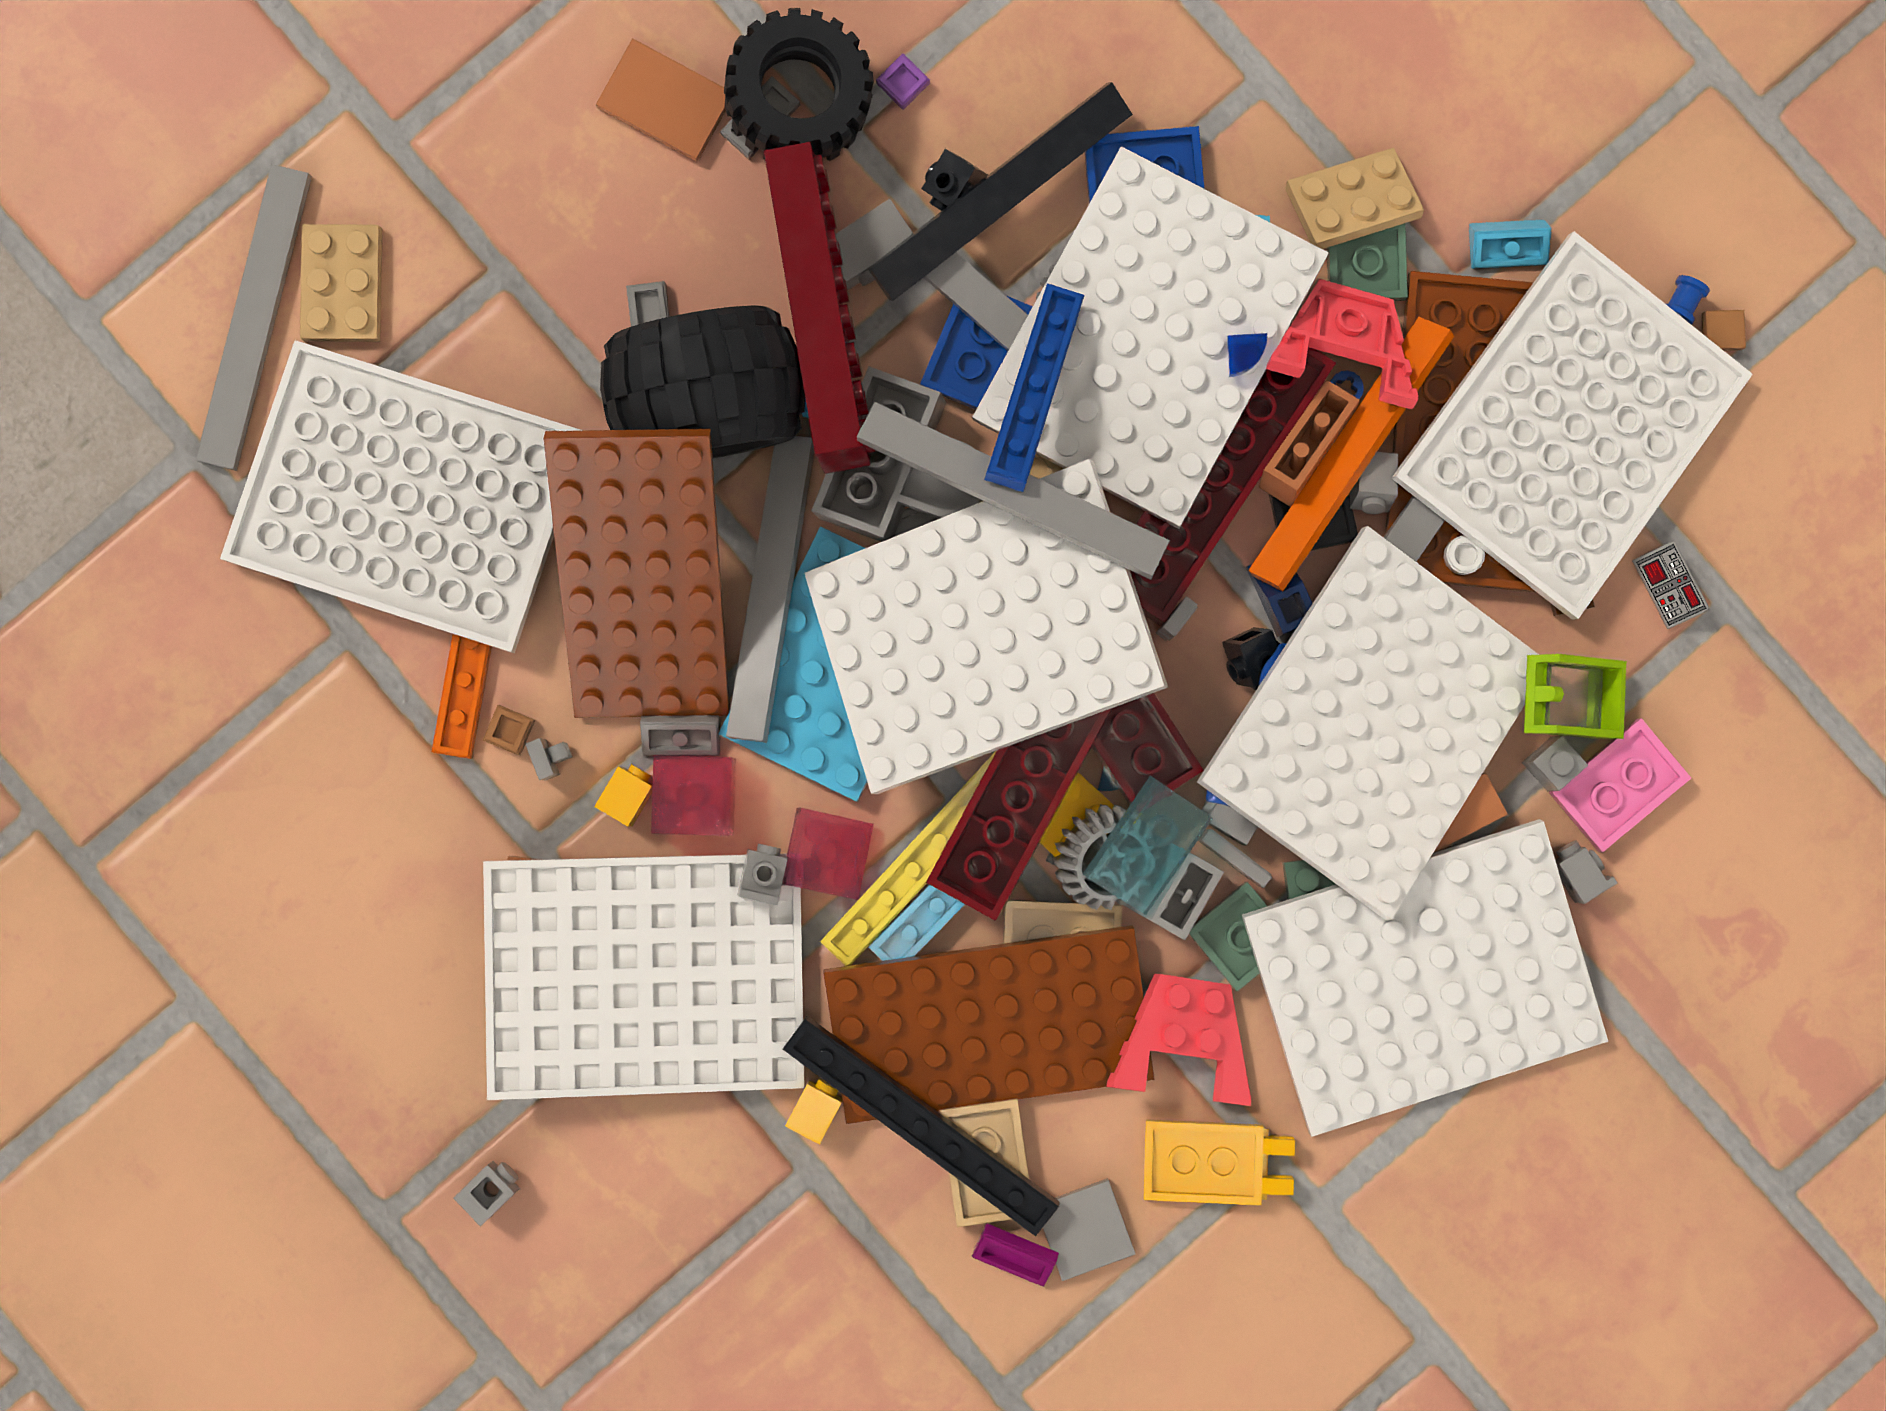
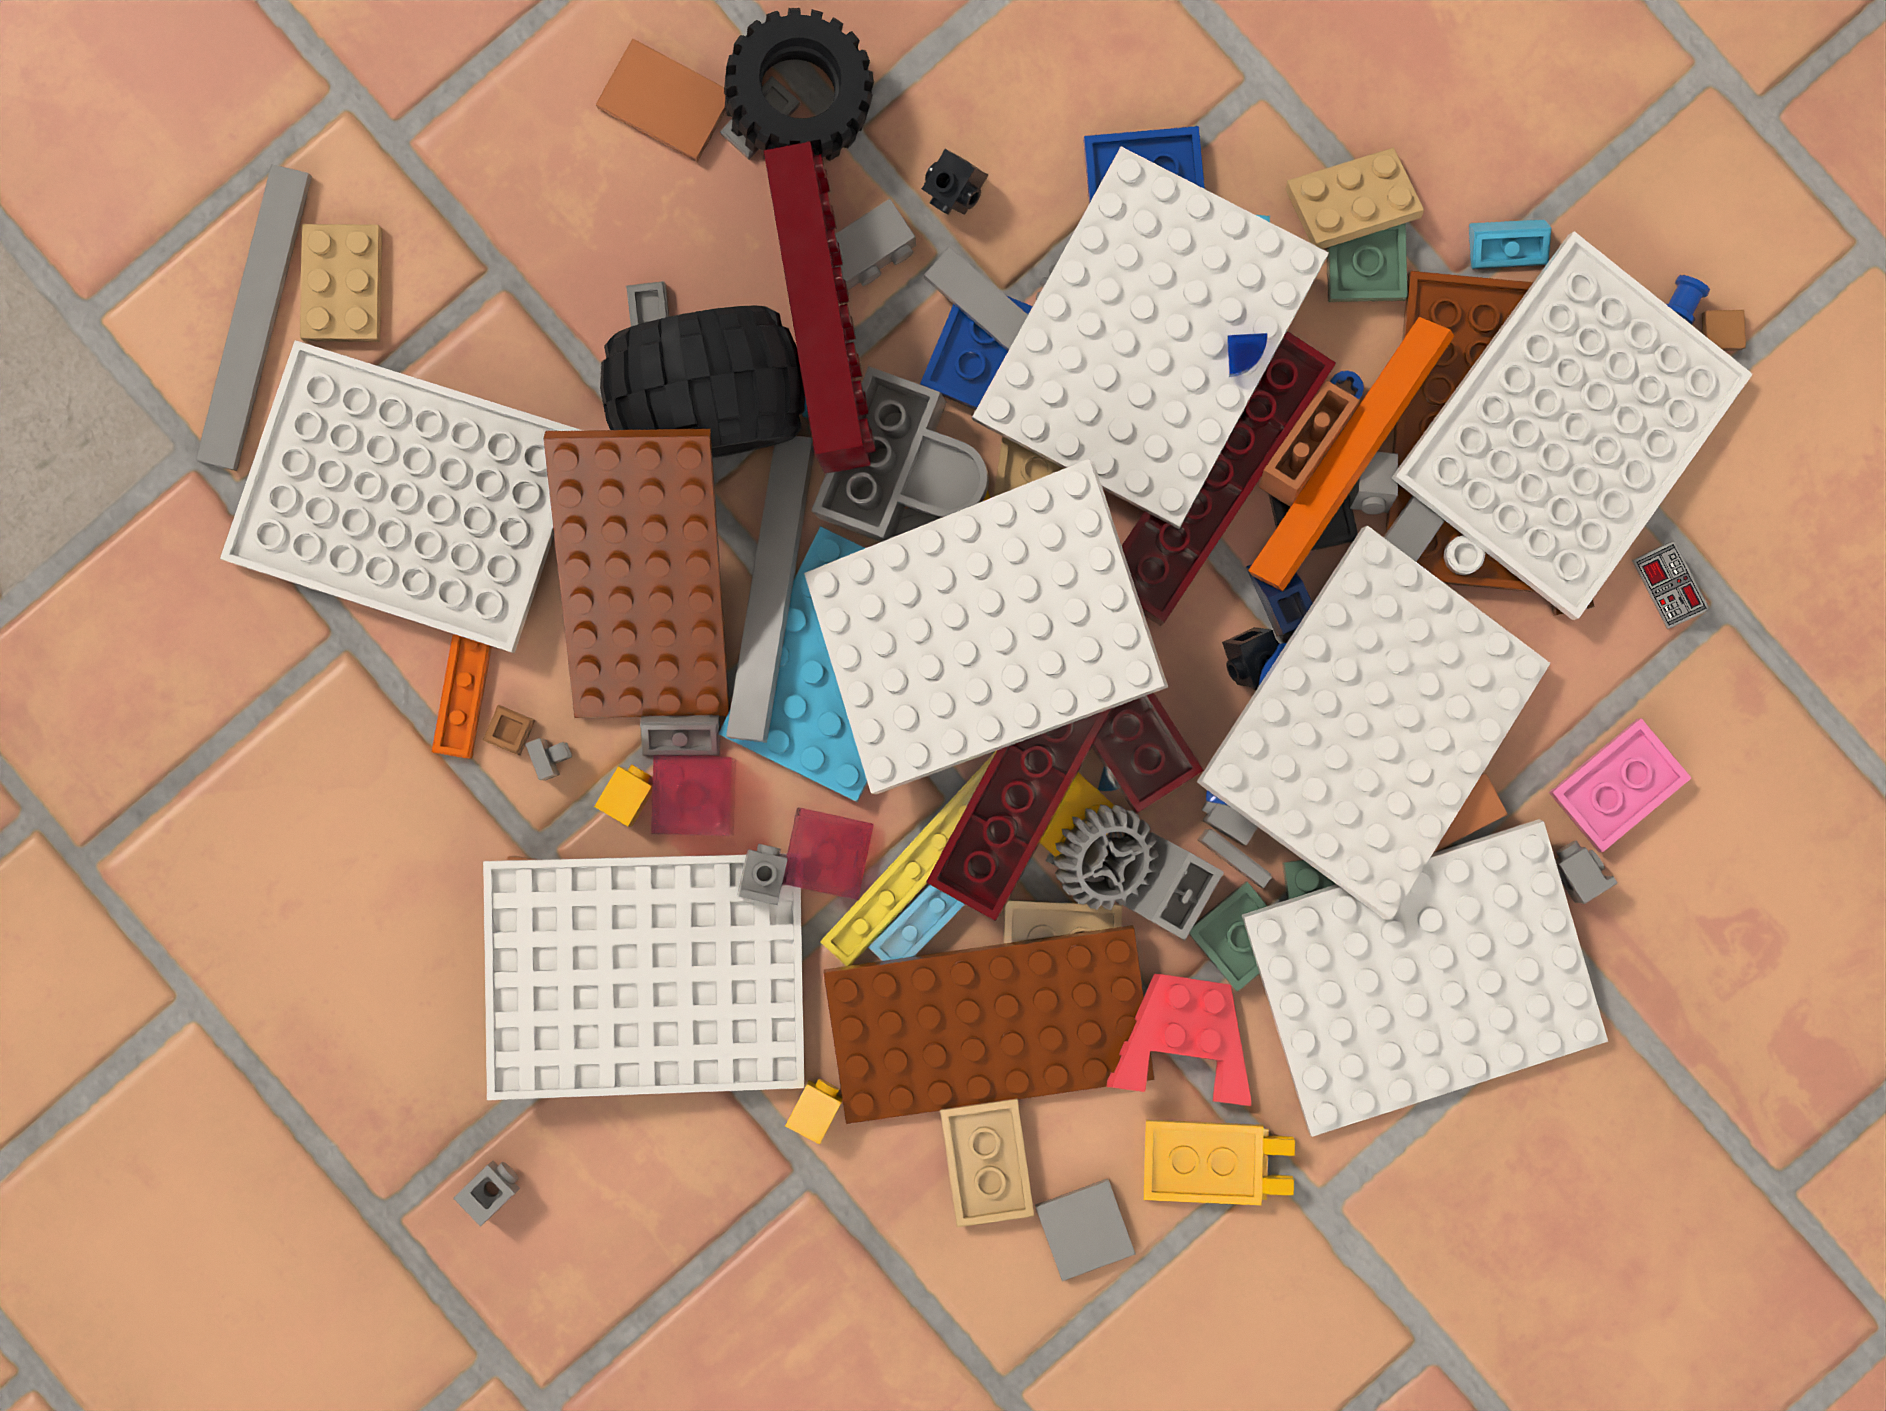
(902, 81): medium lavender tile -> none
(921, 1126): black tile -> none
(1000, 191): black tile -> none
(1015, 1254): magenta tile -> none
(1034, 388): blue tile -> none
(1038, 504): light grey tile -> none
(1147, 845): clear light blue tile -> none
(1177, 619): light grey tile -> none
(1350, 326): coral wing -> none
(1555, 763): light grey brick -> none
(1575, 696): lime window -> none

